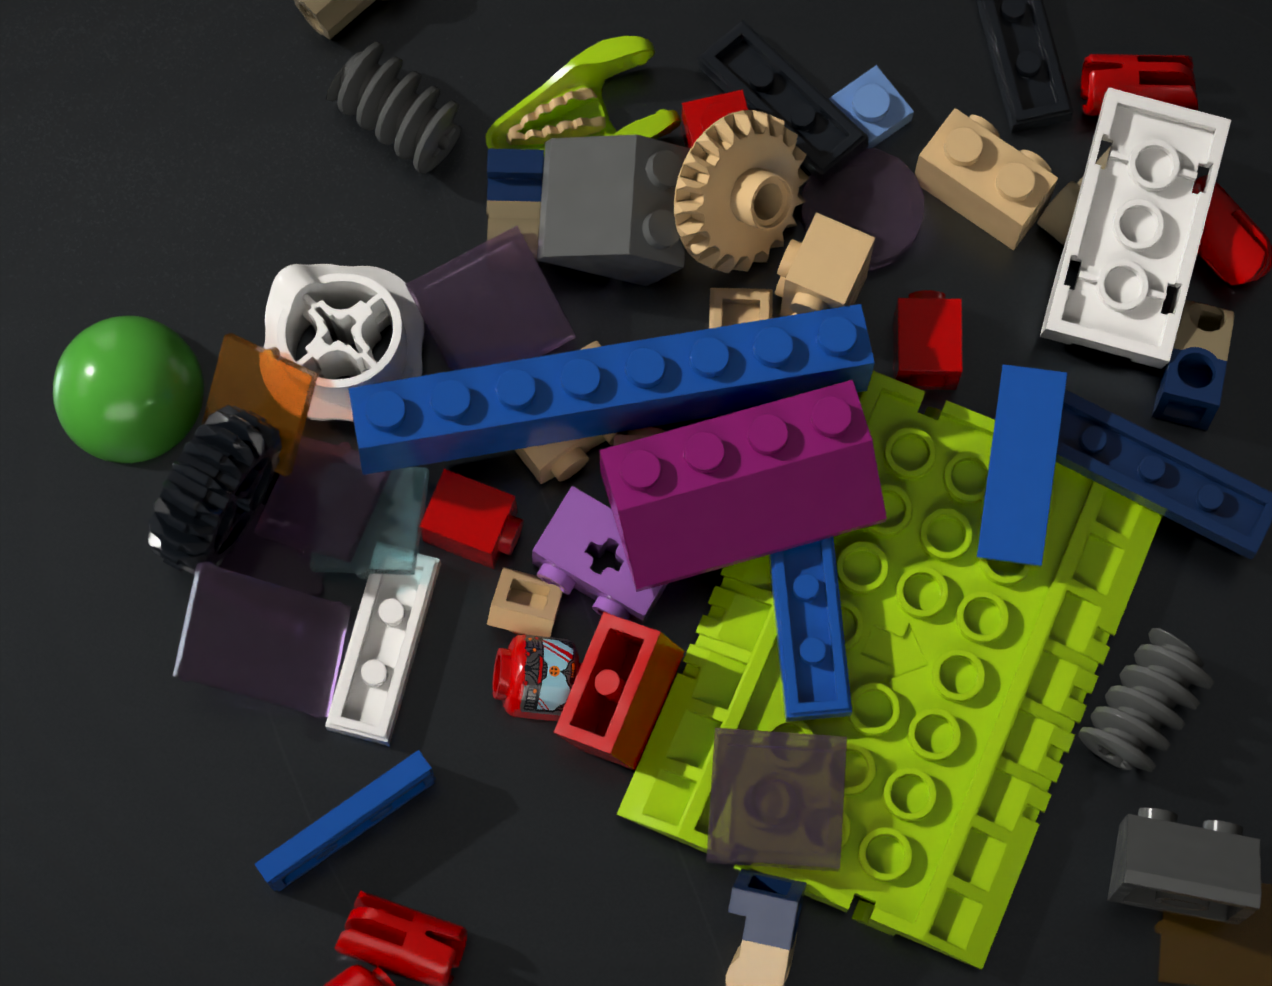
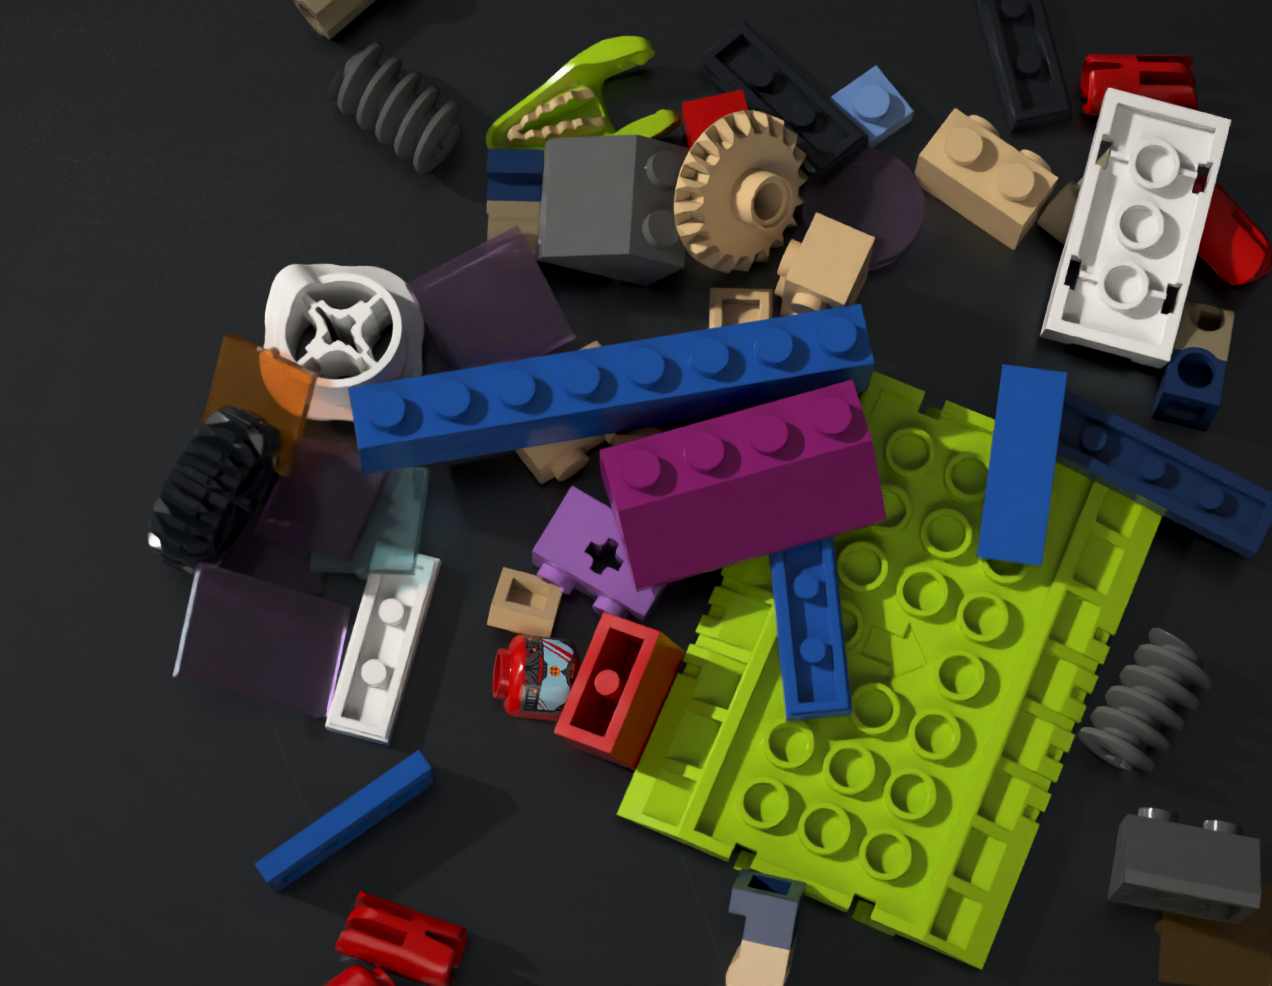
(127, 389): bright green piece -> none
(471, 519): red brick -> none
(776, 799): tile -> none
(928, 340): red brick -> none

